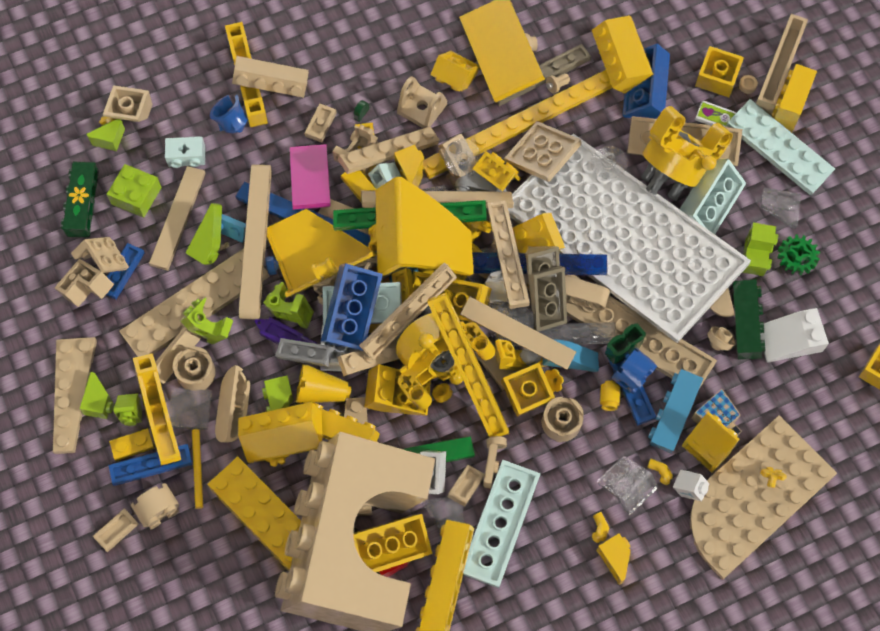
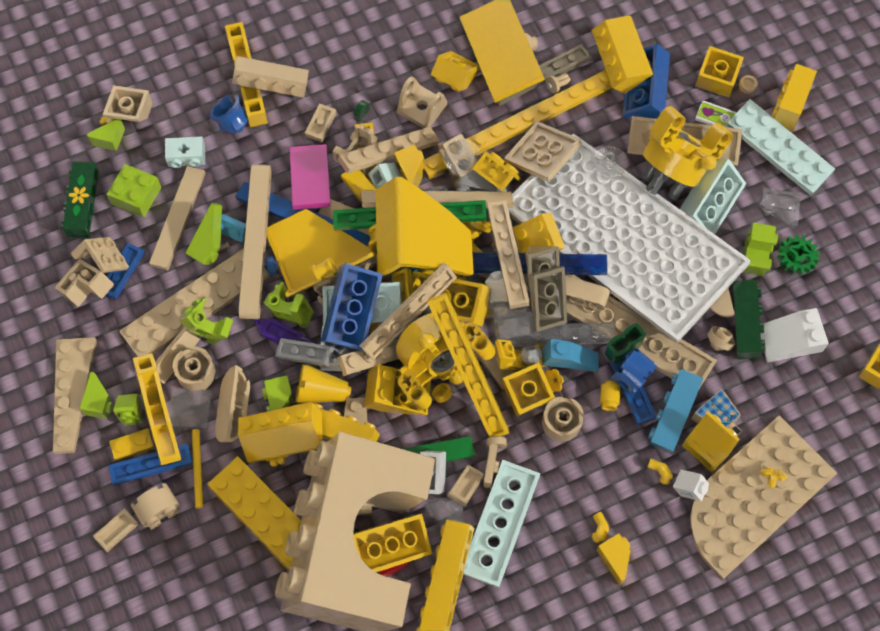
(518, 333): tan tile -> none
(629, 483): clear bracket -> none
(781, 63): tan brick -> none

